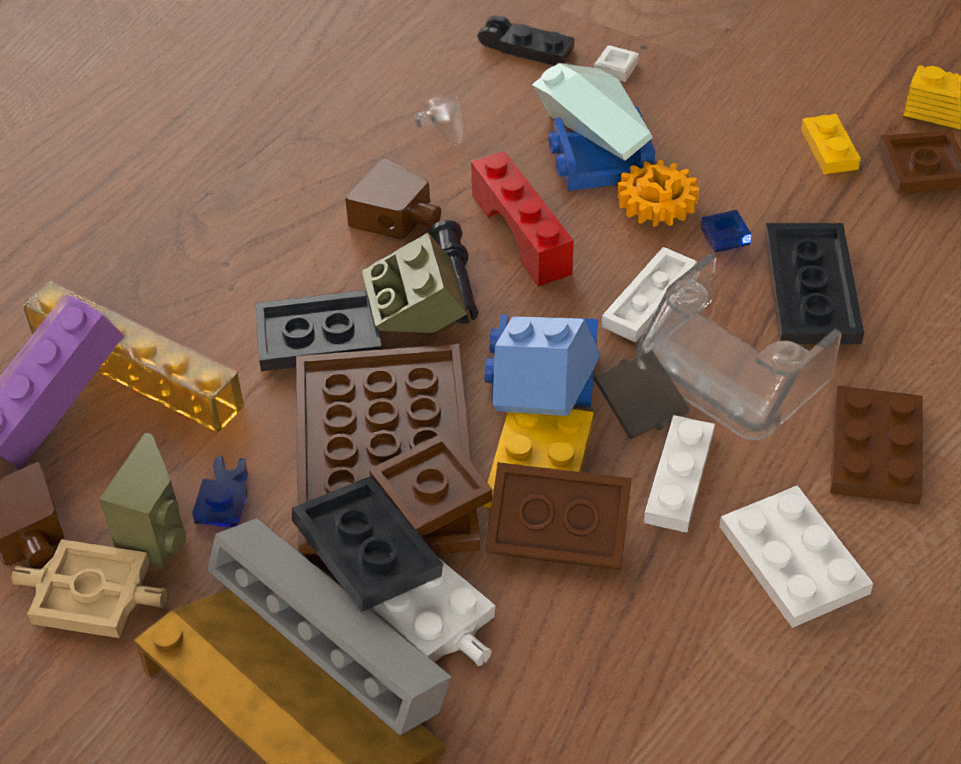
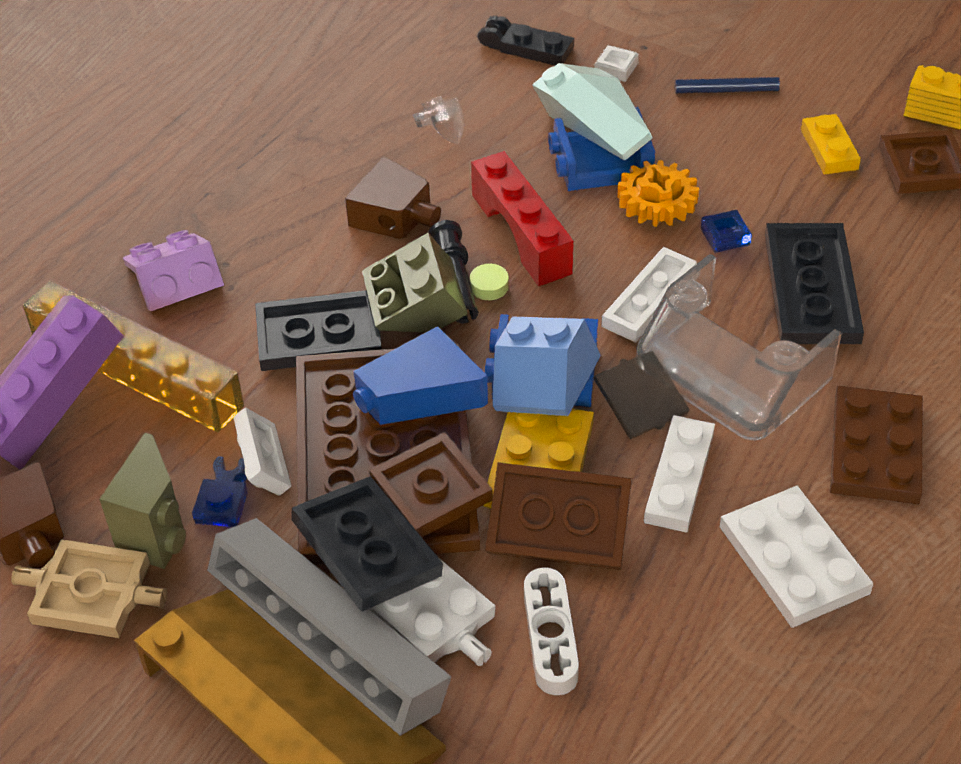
(174, 269): none -> lavender bracket
(261, 452): none -> white plate
(420, 381): none -> slope
(489, 281): none -> yellowish green tile
(542, 646): none -> white beam
(727, 85): none -> dark blue bar

